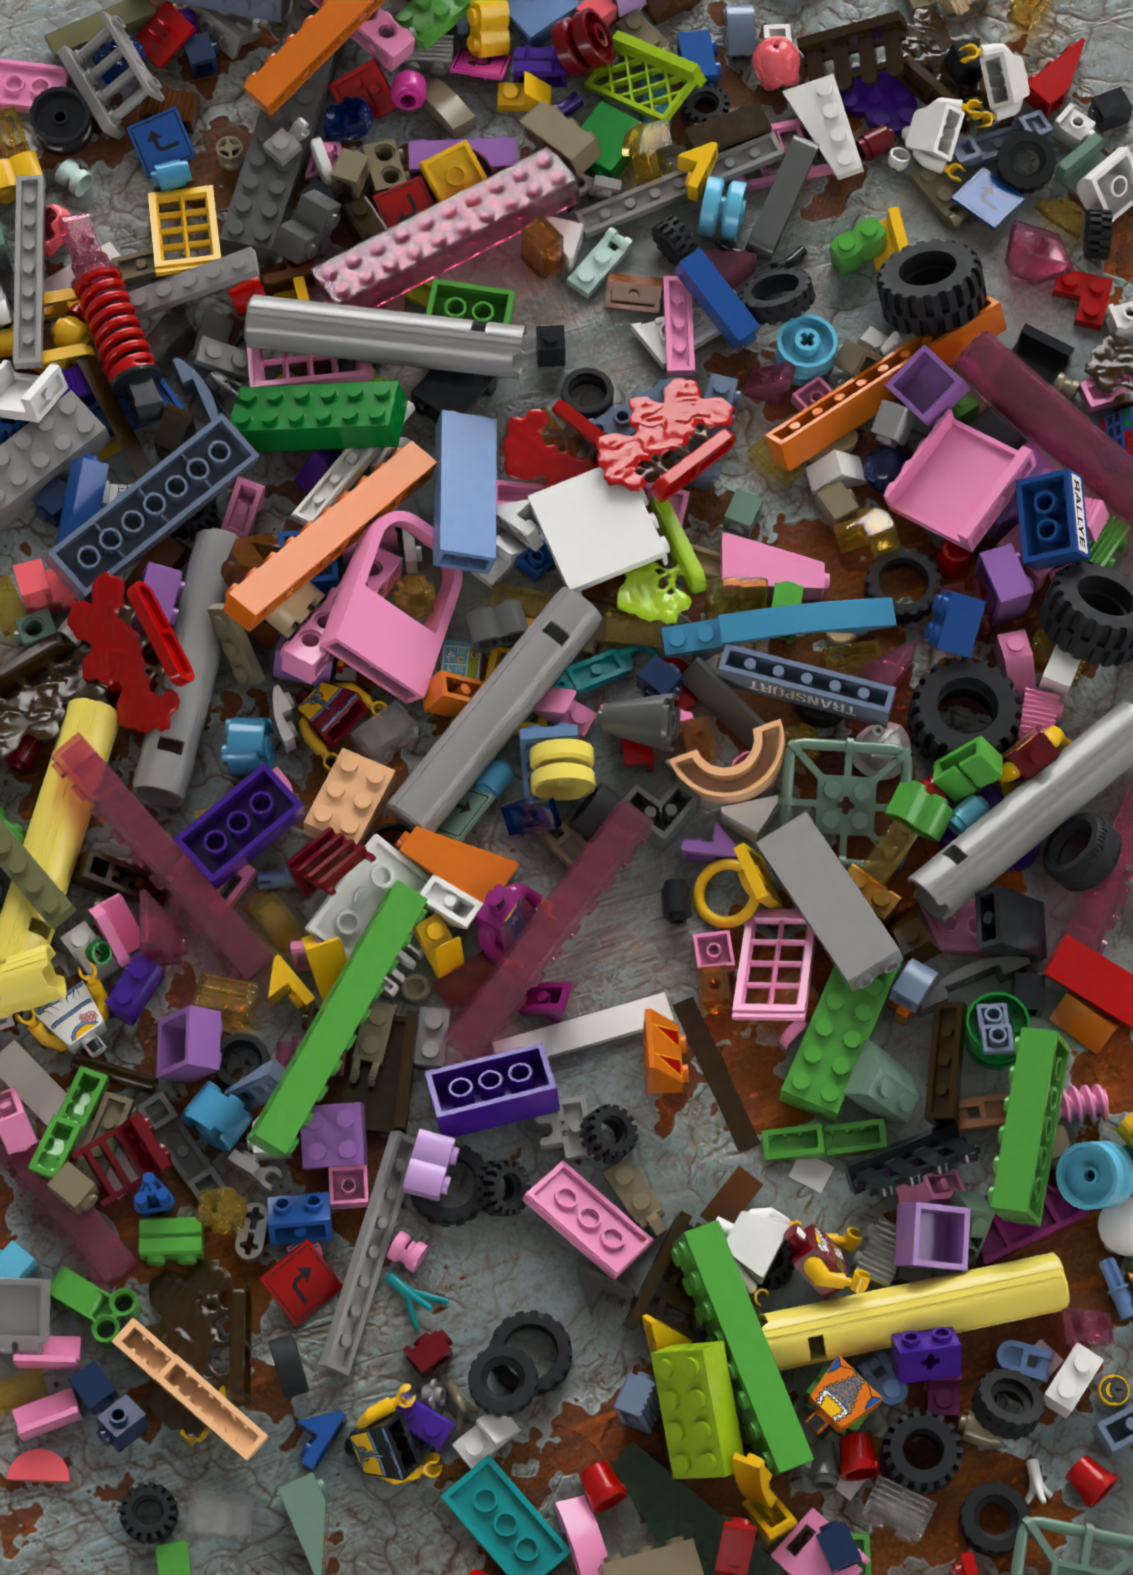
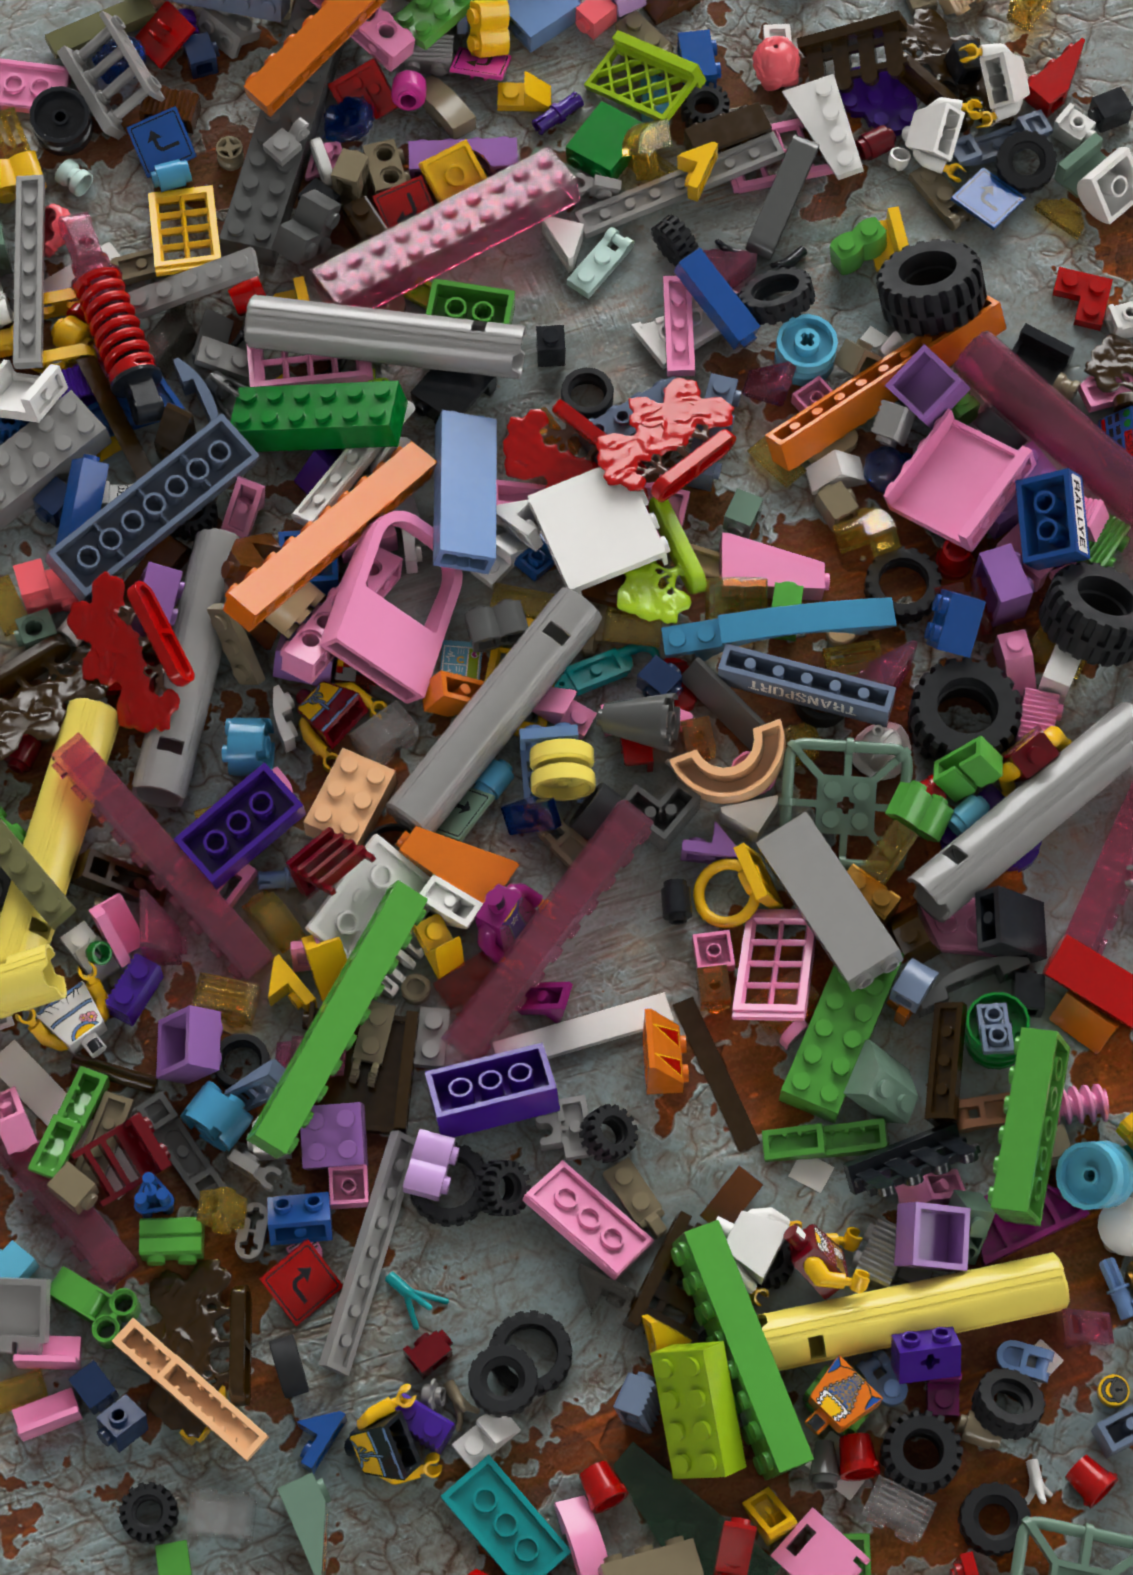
(39, 1466): coral tile -> none
(280, 276): reddish brown panel -> none
(407, 1251): bright pink wheel -> none
(415, 595): clear yellow brick -> none
(539, 62): dark purple brick -> none
(542, 247): clear orange brick -> none
(573, 145): dark tan brick -> none
(582, 42): dark red wheel -> none
(633, 292): dark orange panel -> none
(722, 209): medium azure wheel -> none
(739, 29): sand blue brick -> none
(753, 1479): yellow slope -> none
(838, 1546): dark blue brick -> none
(1035, 254): clear pink slope -> none
(1072, 1380): white brick -> none
(1091, 867): black tyre -> none
(1097, 234): black tyre -> none

